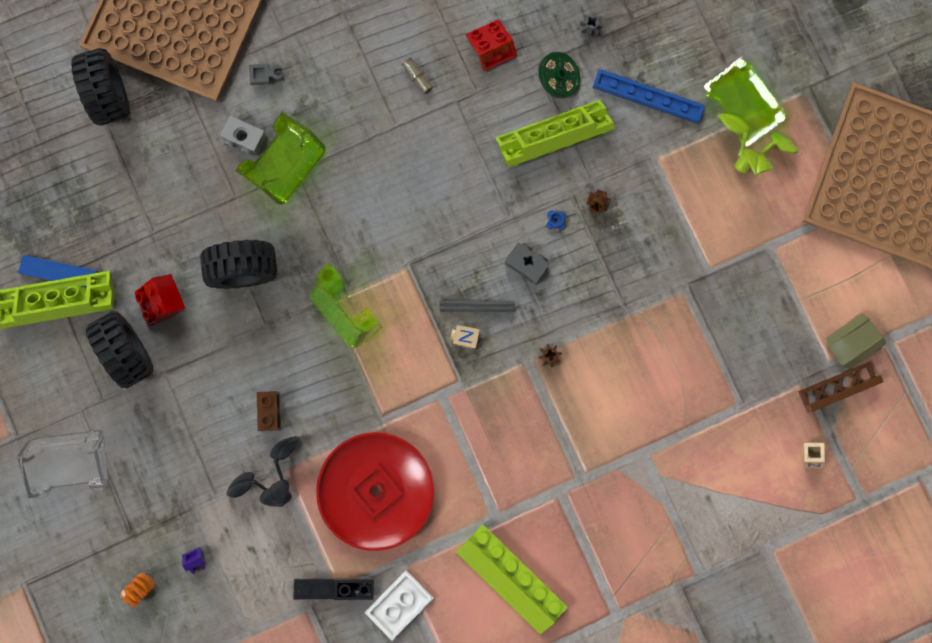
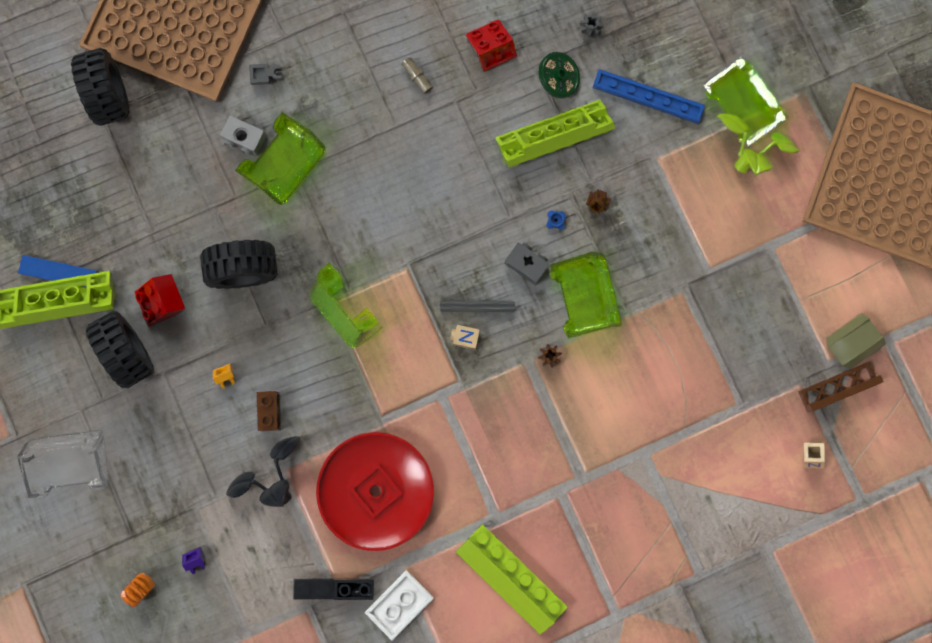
(222, 374): none -> light orange tile
(587, 294): none -> clear neon green windscreen

